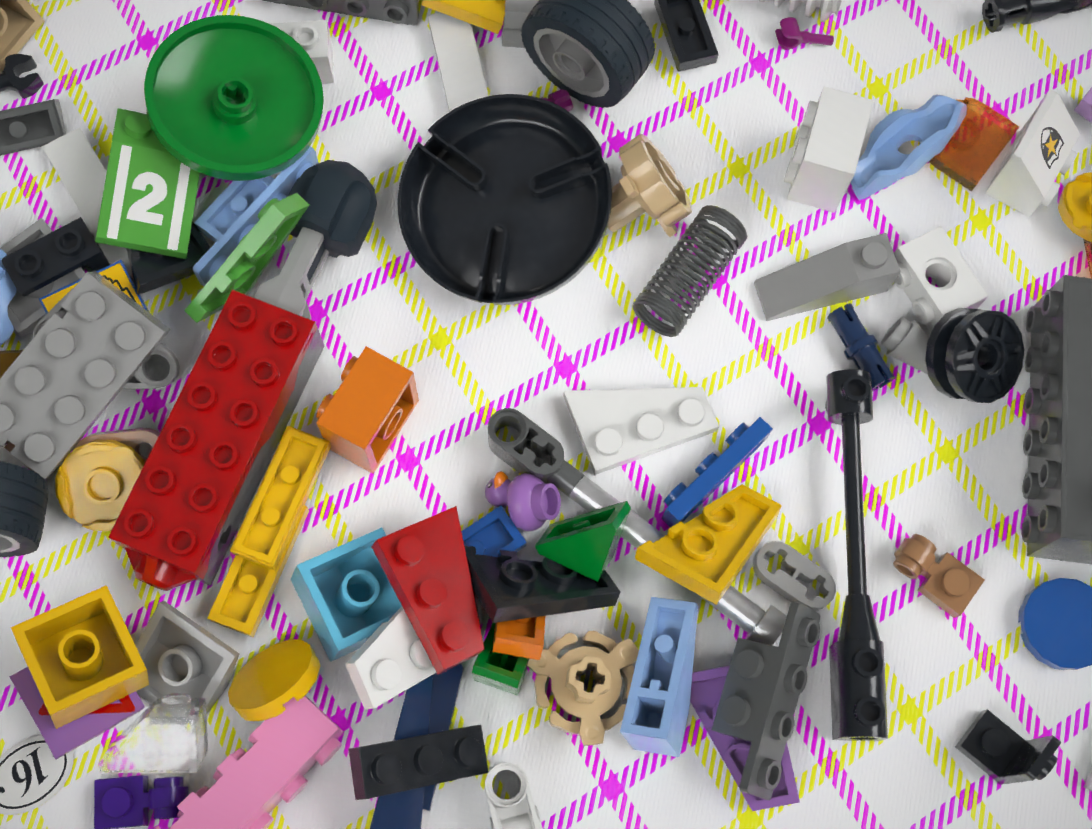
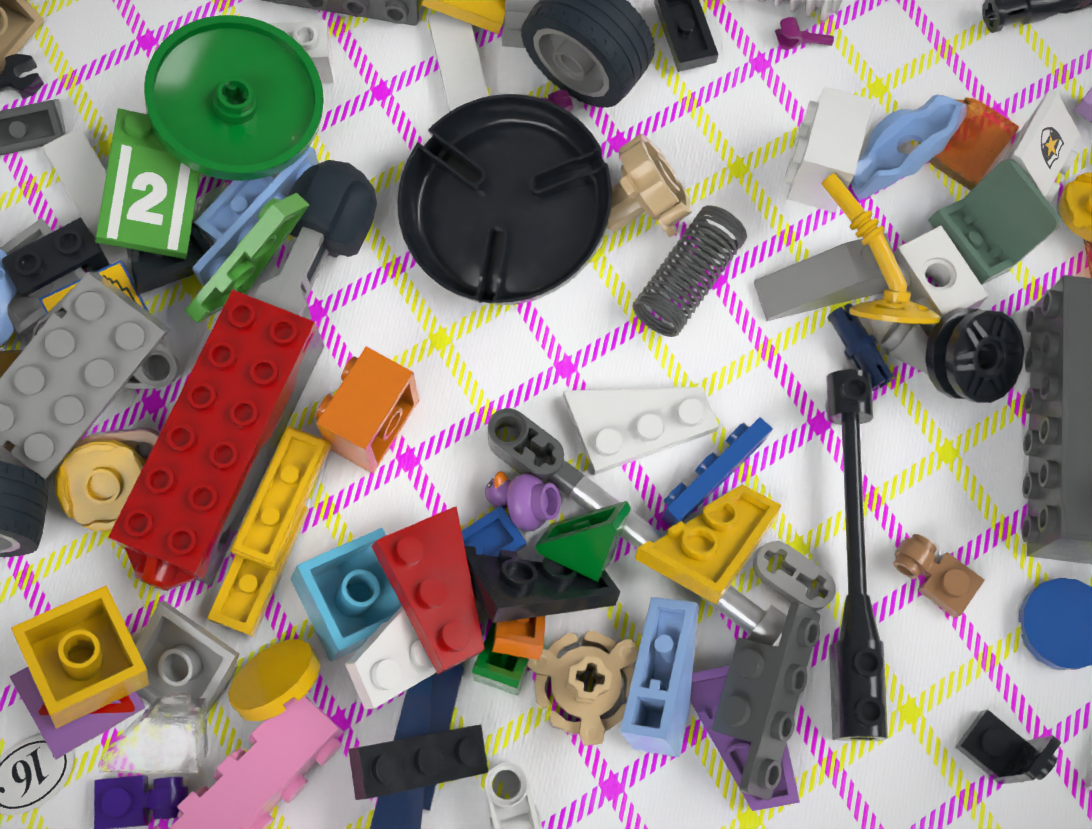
(896, 302): none -> yellow dish
(998, 221): none -> sand green bracket

